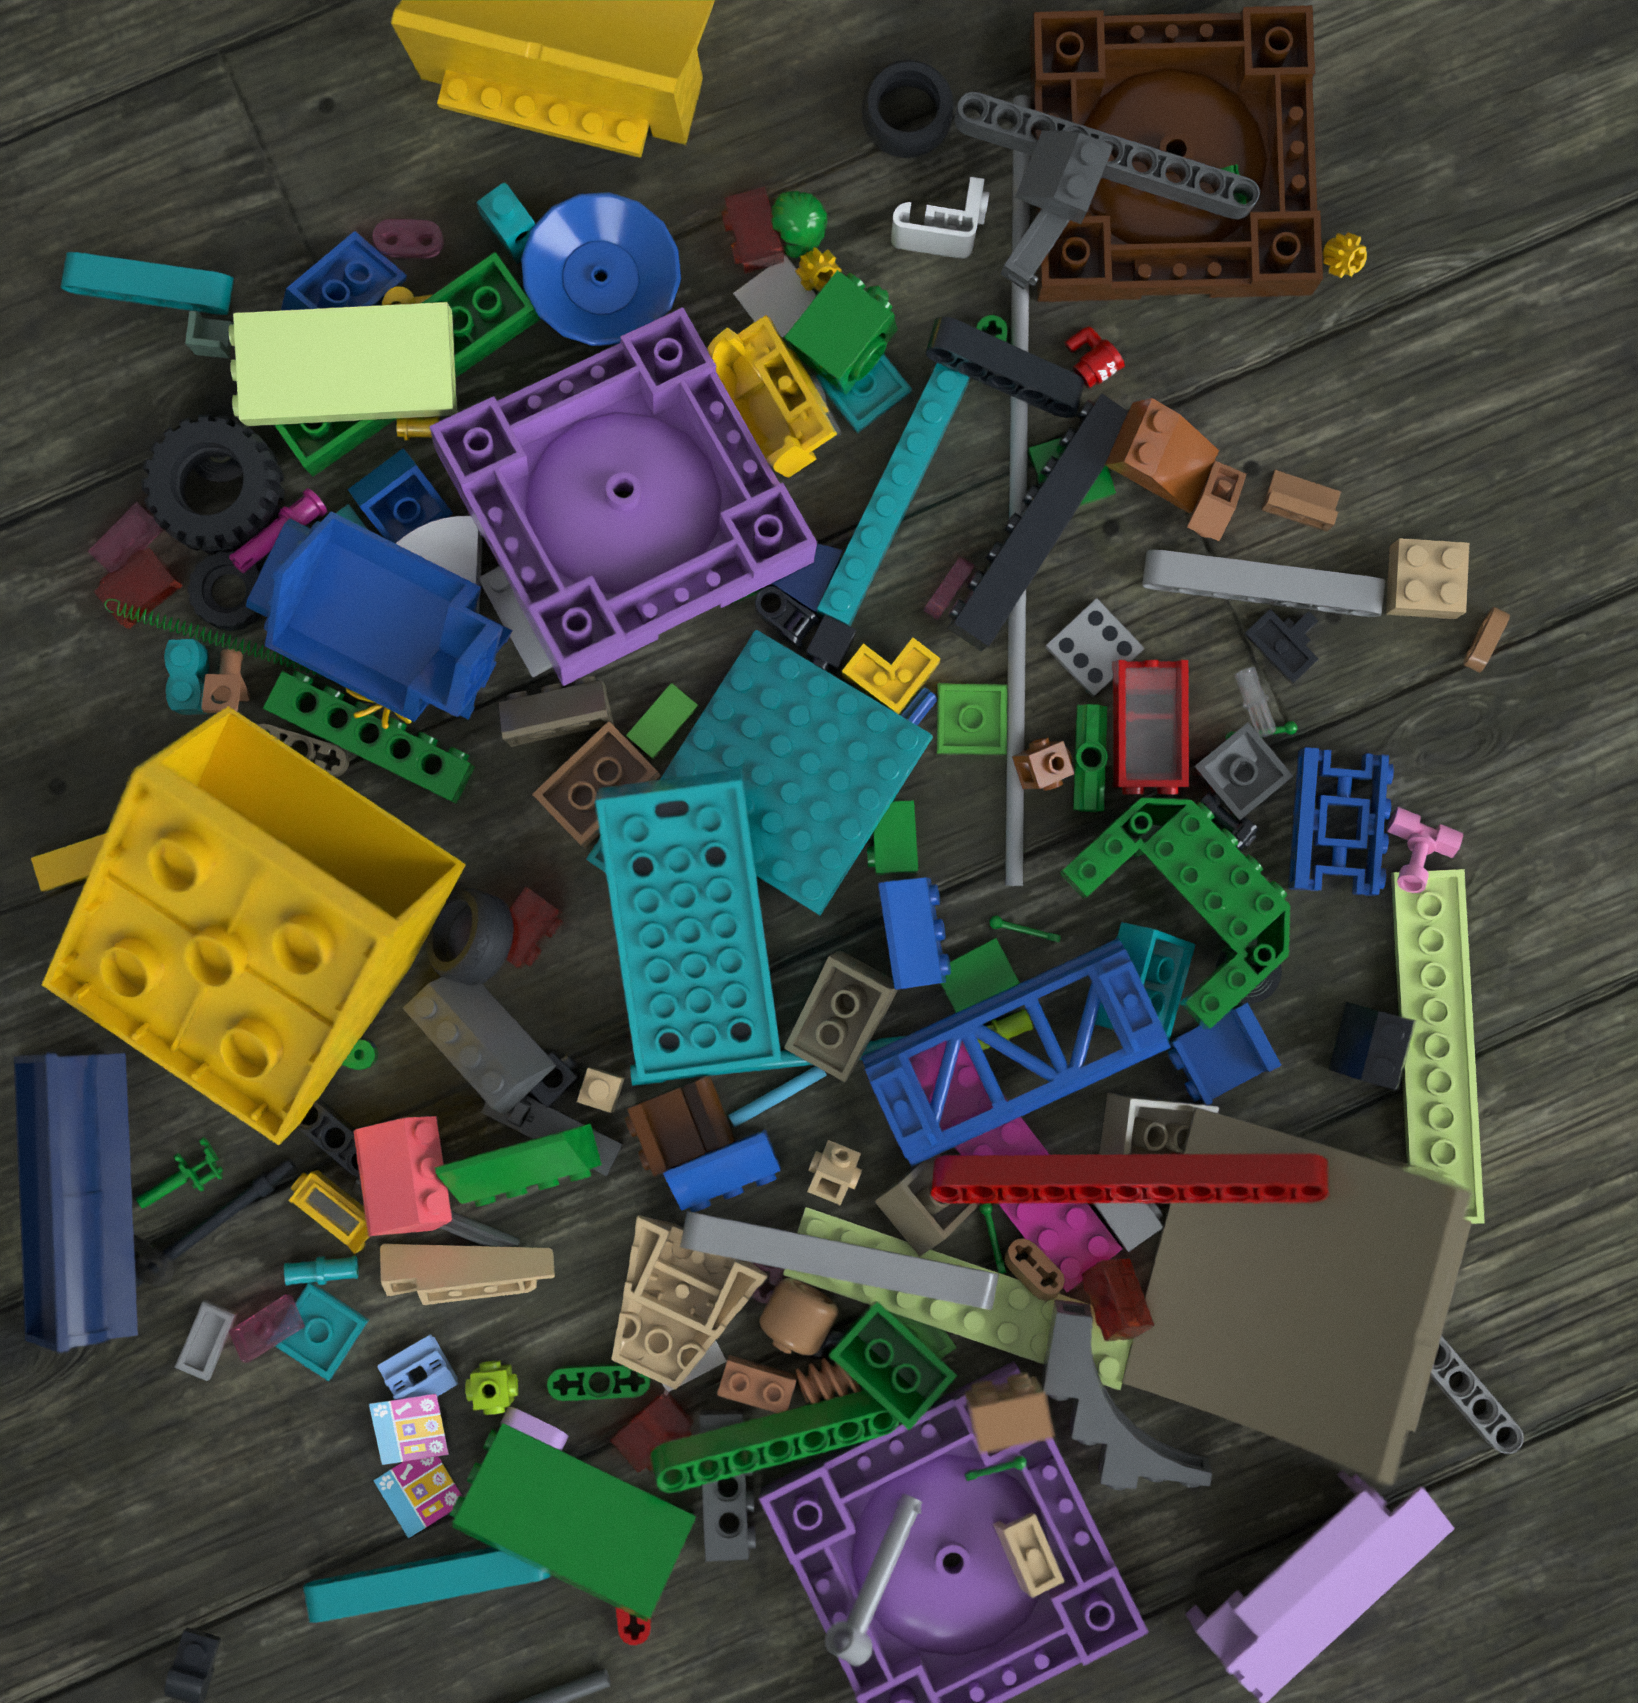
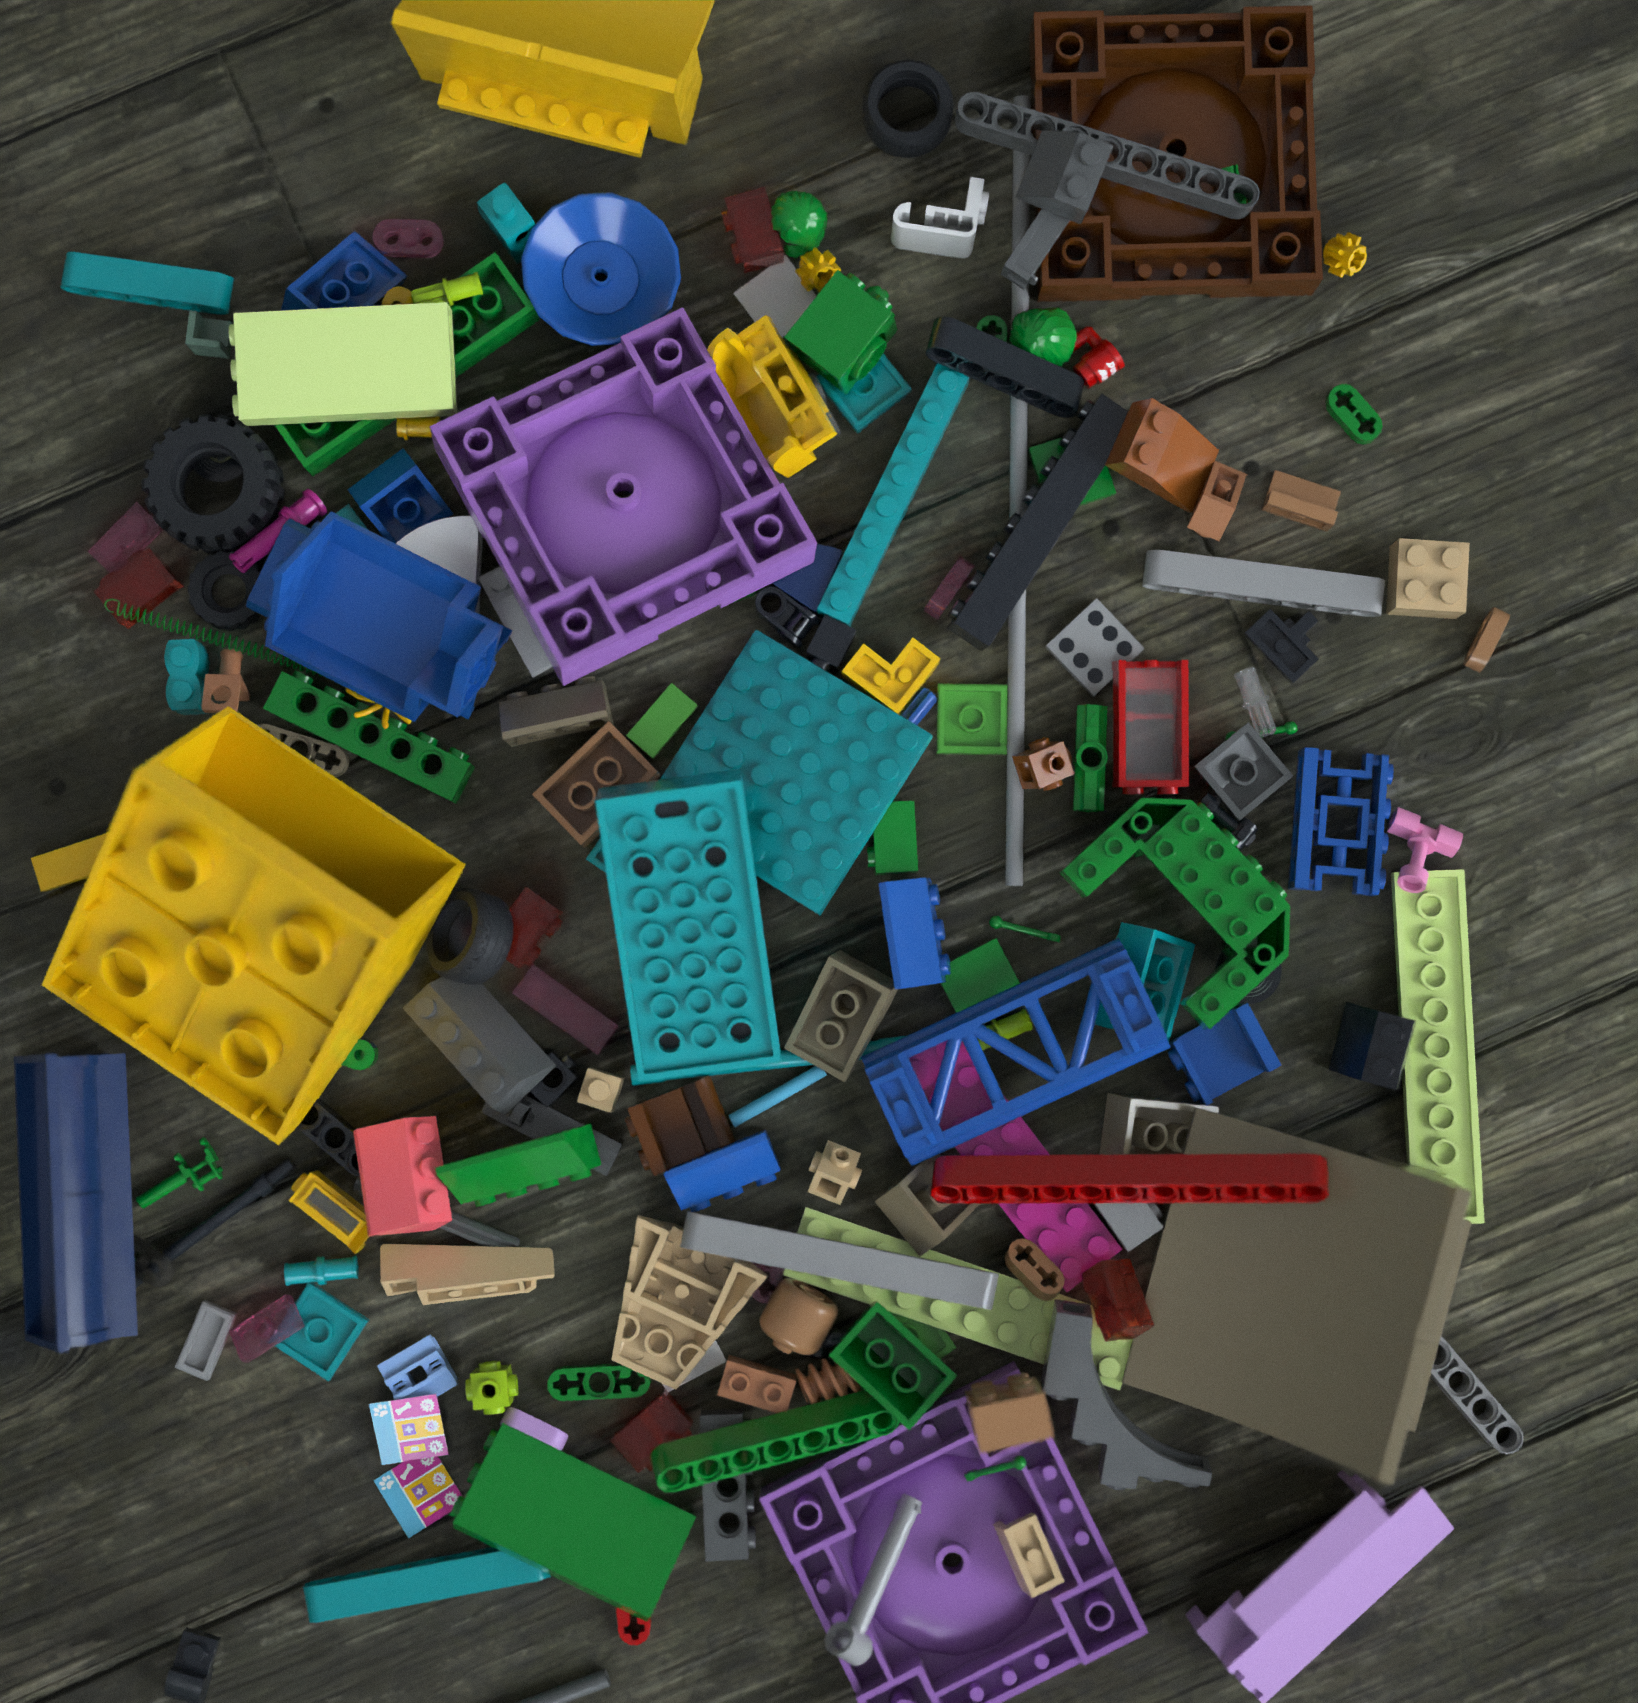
(448, 290): none -> lime axle
(565, 1009): none -> clear pink plate
(986, 1209): green hinge -> none
(1045, 334): none -> green hair
(1359, 407): none -> green beam

